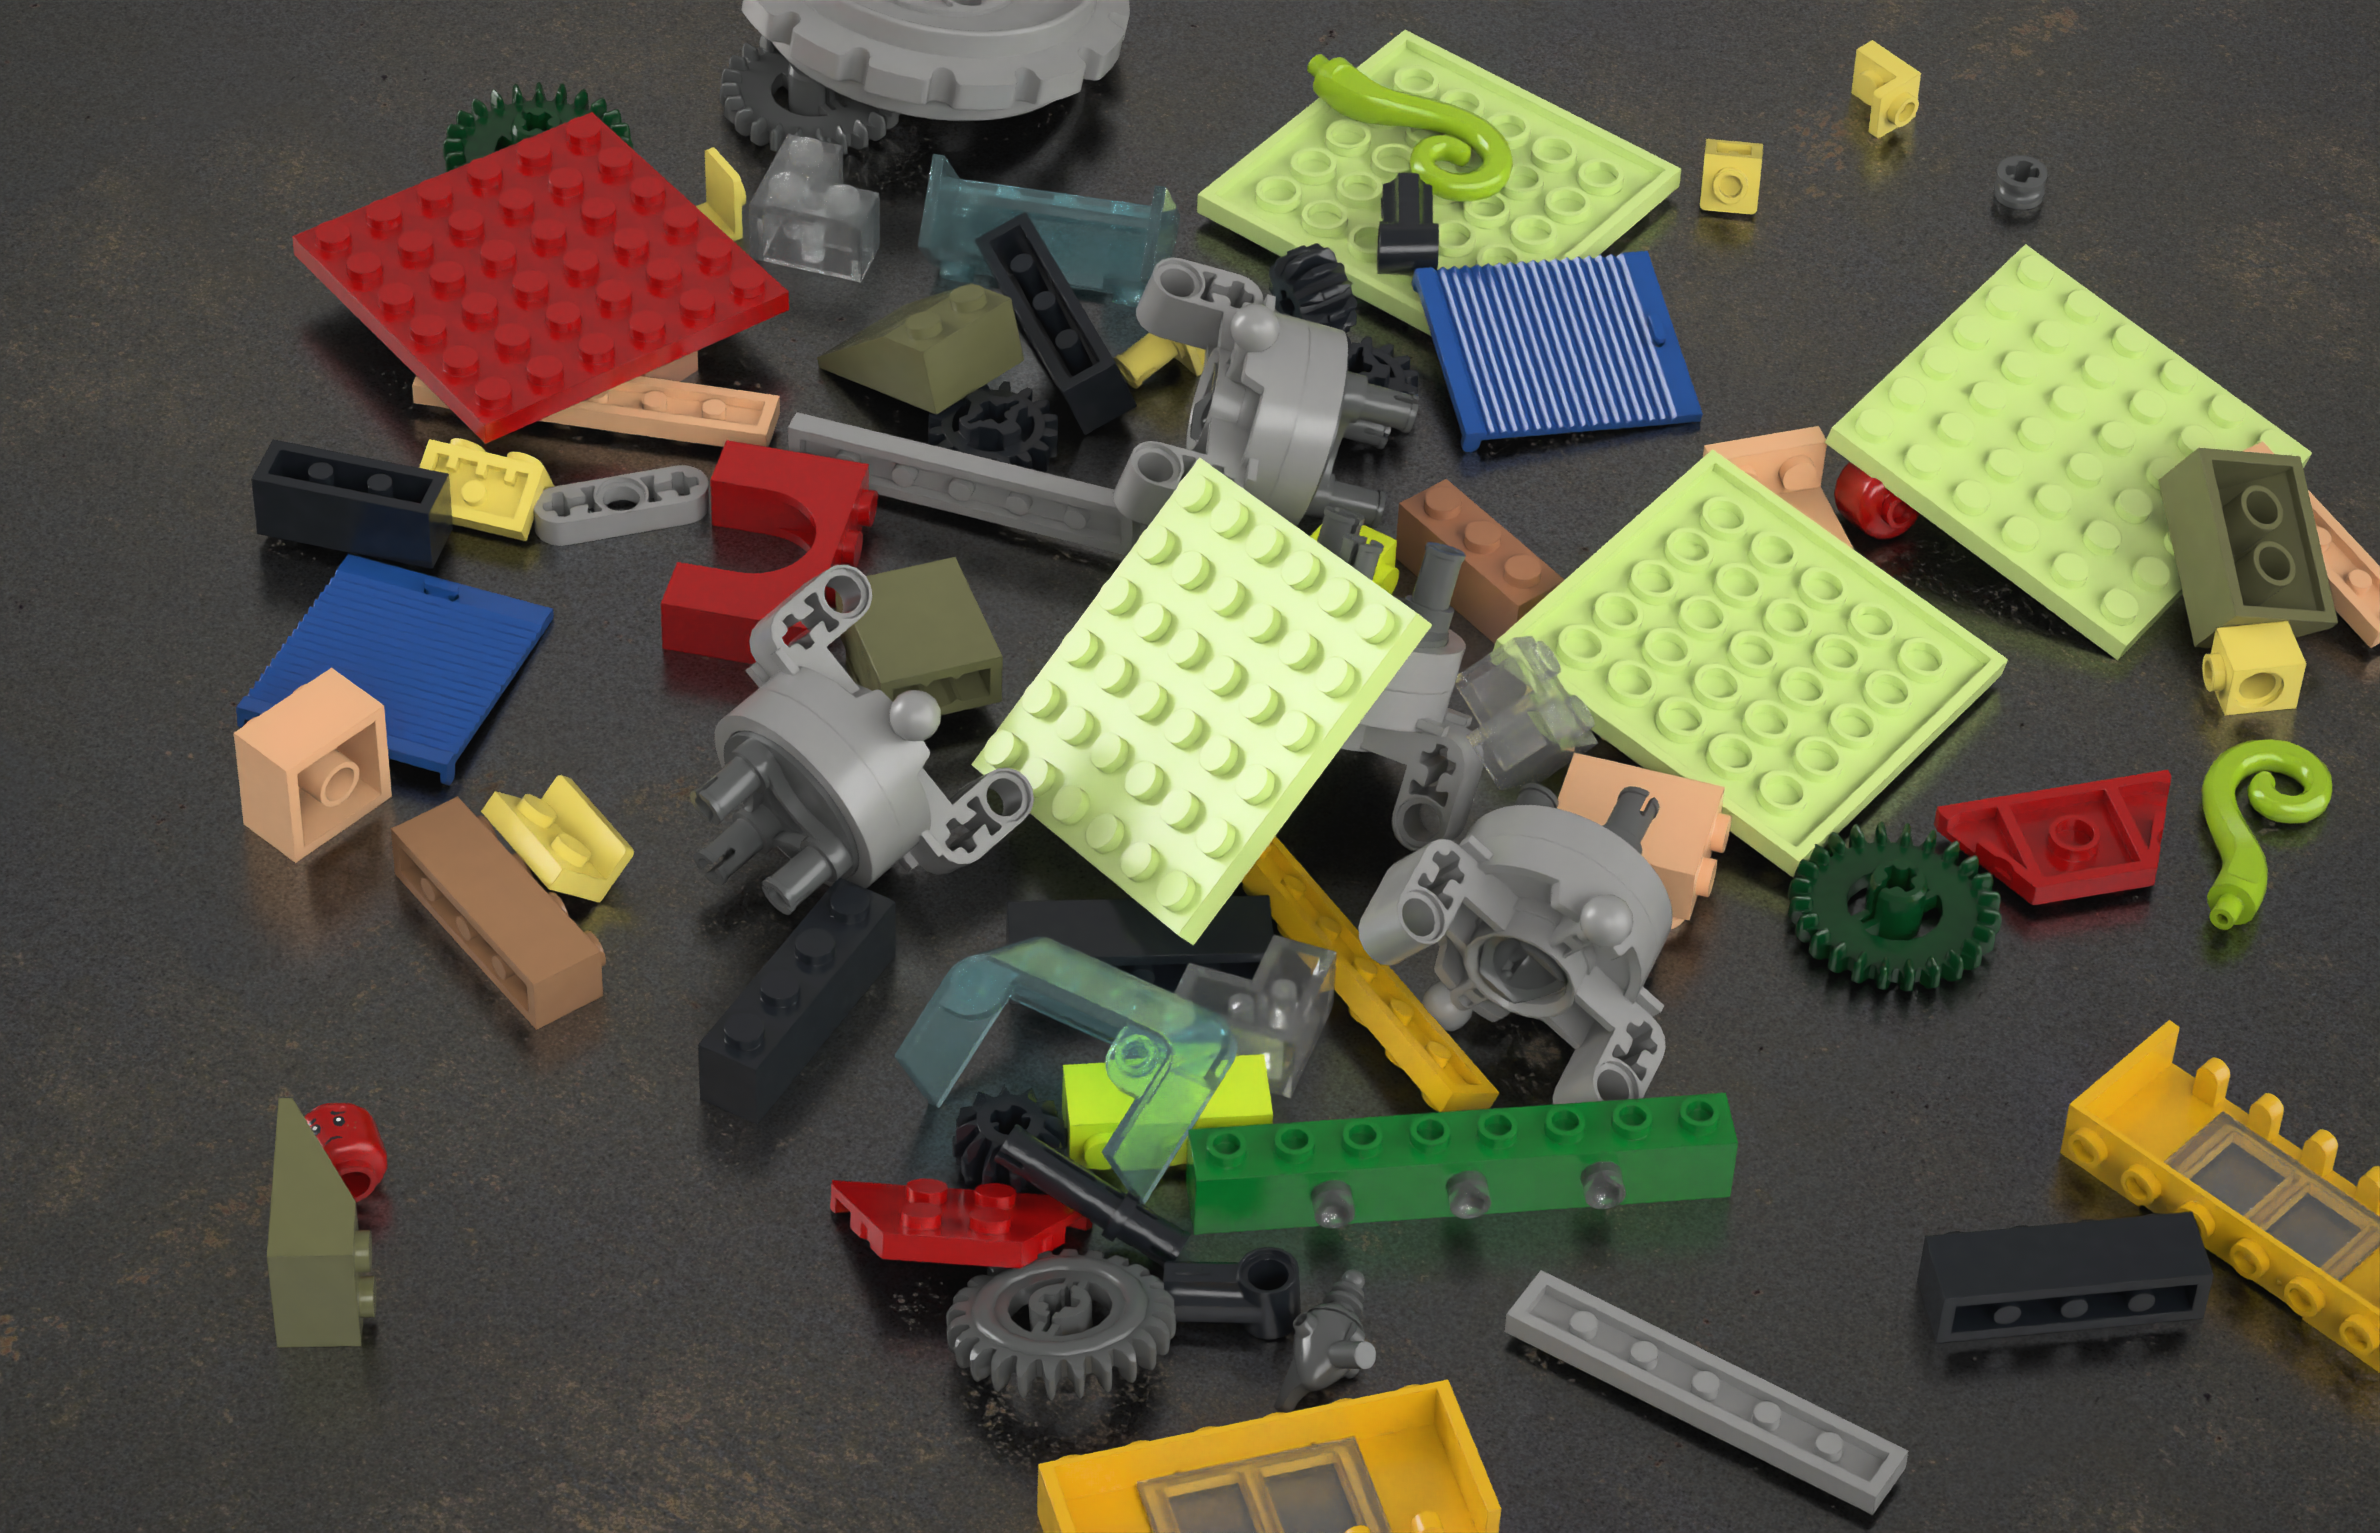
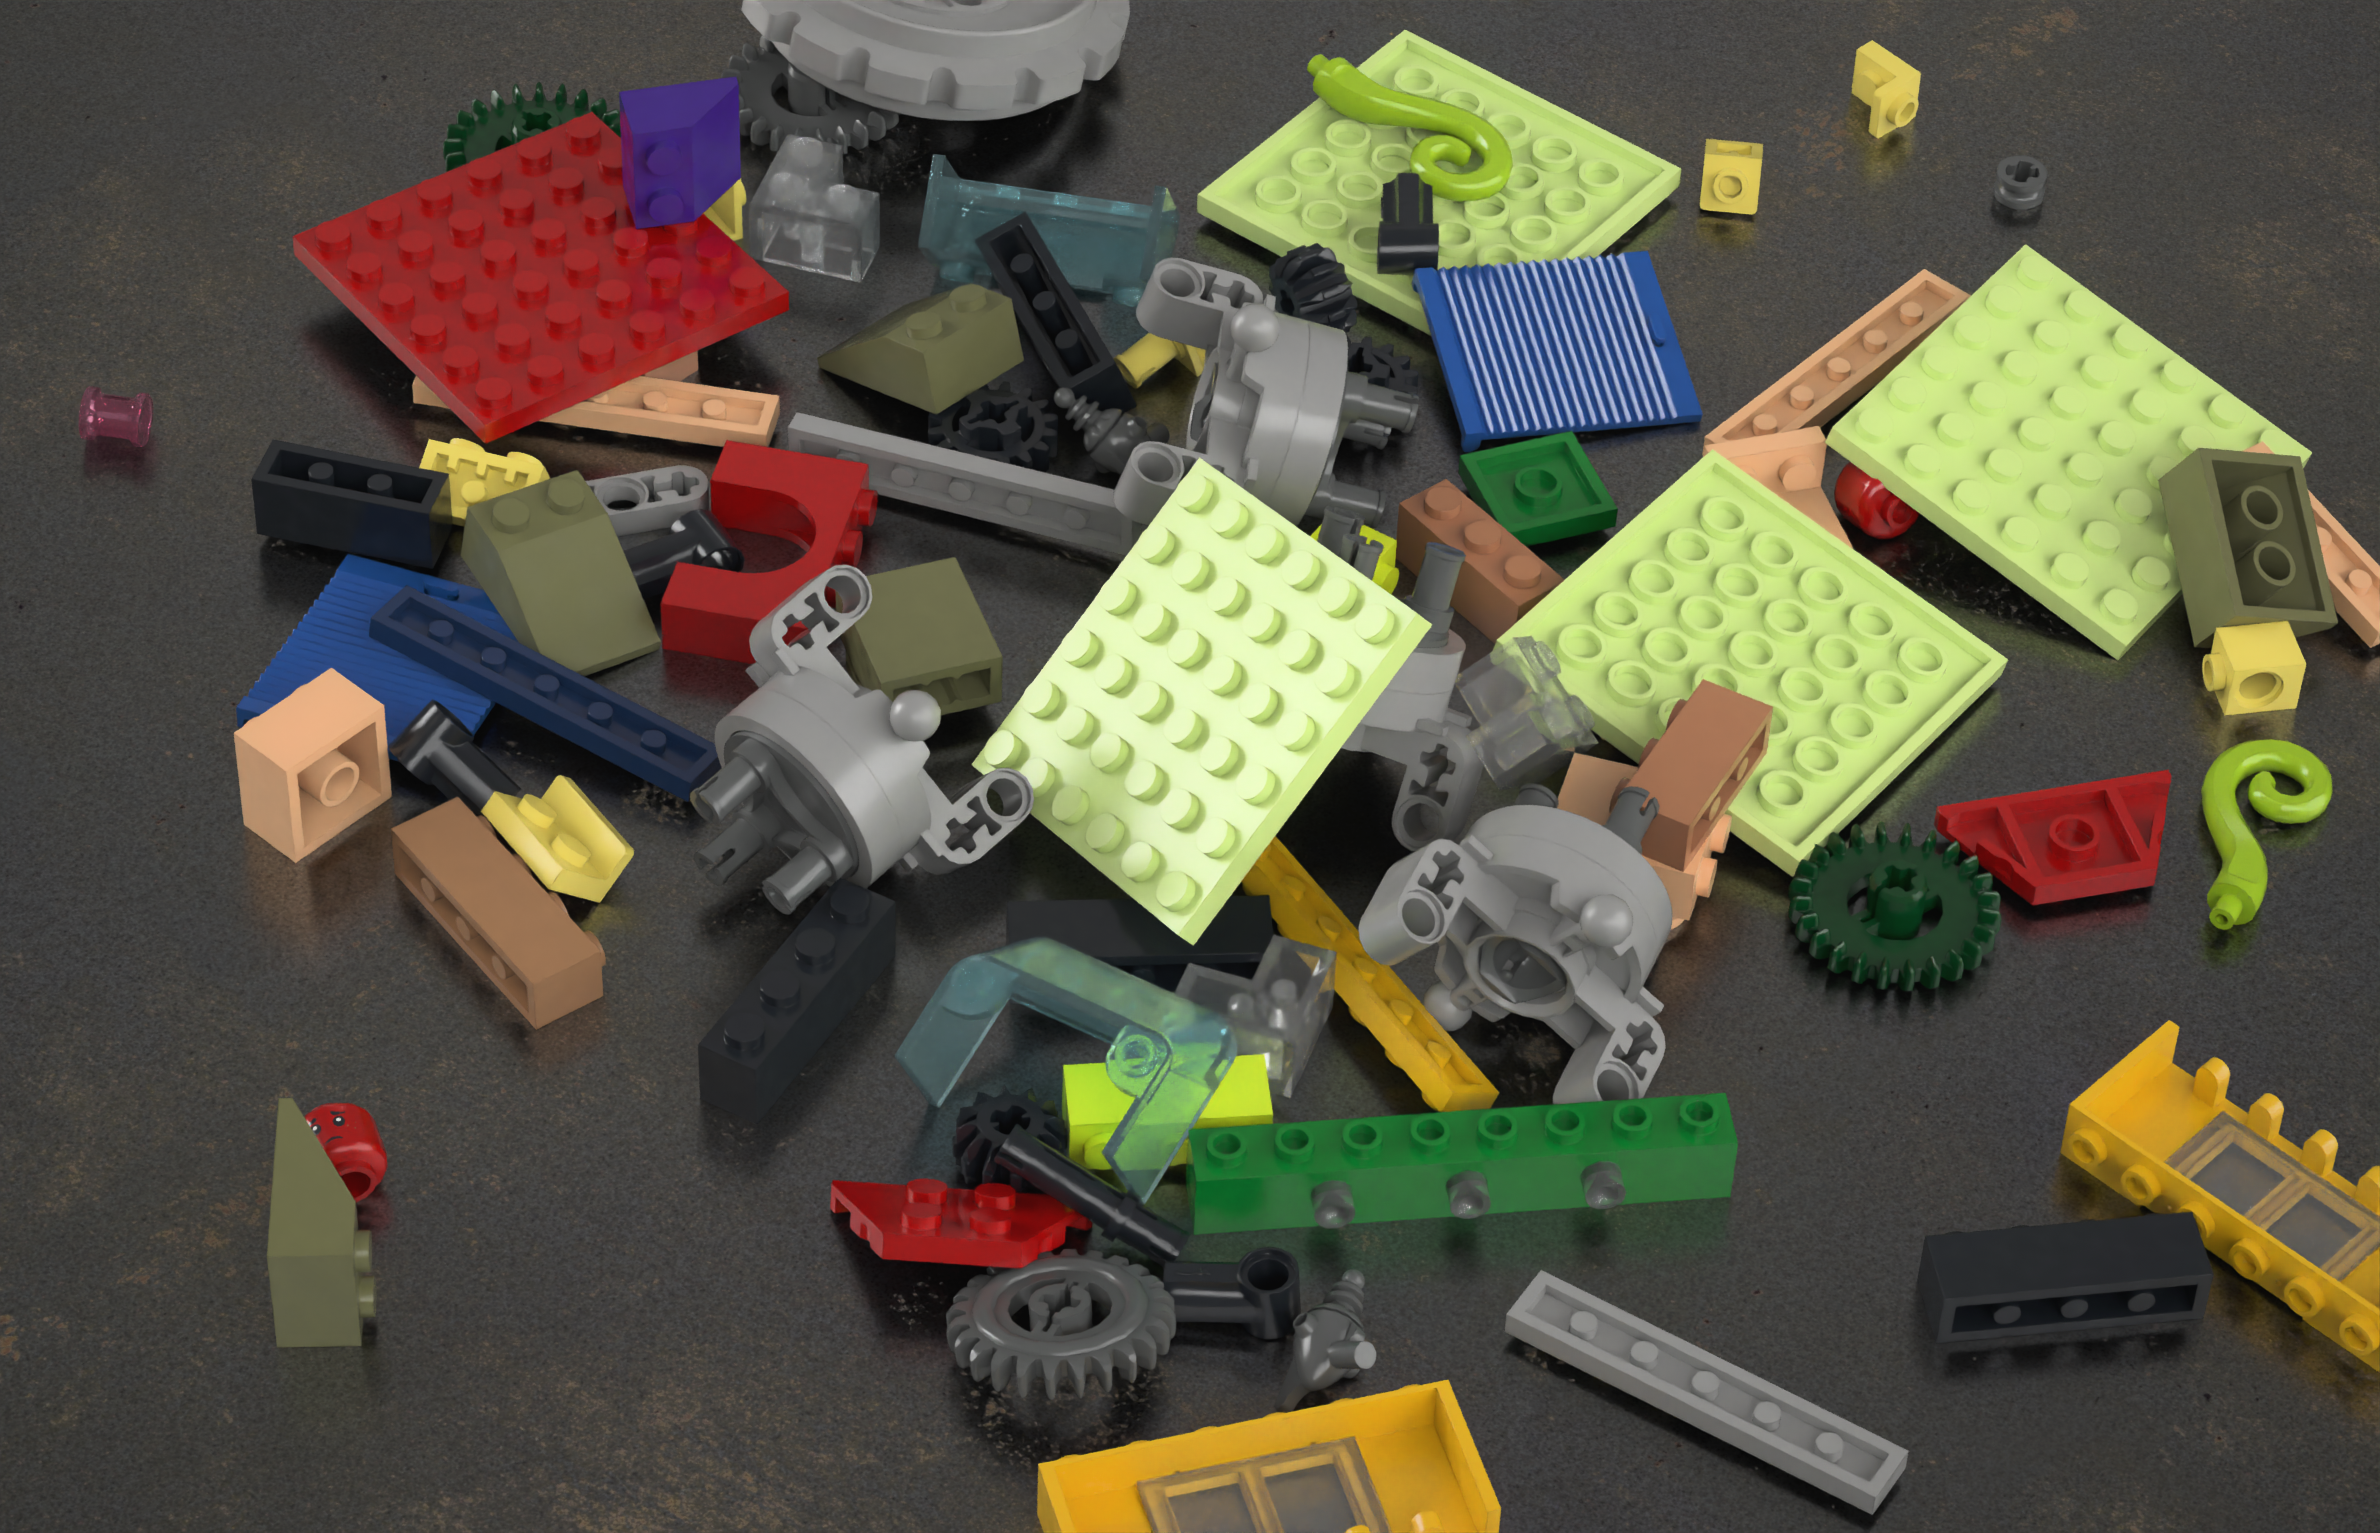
(115, 416): none -> clear pink bush
(442, 753): none -> black piece
(545, 692): none -> dark blue plate
(559, 574): none -> olive slope
(679, 149): none -> dark purple slope
(693, 539): none -> black piece
(1108, 432): none -> dark grey piece
(1539, 489): none -> green plate
(1698, 769): none -> nougat brick
(1847, 363): none -> light nougat plate

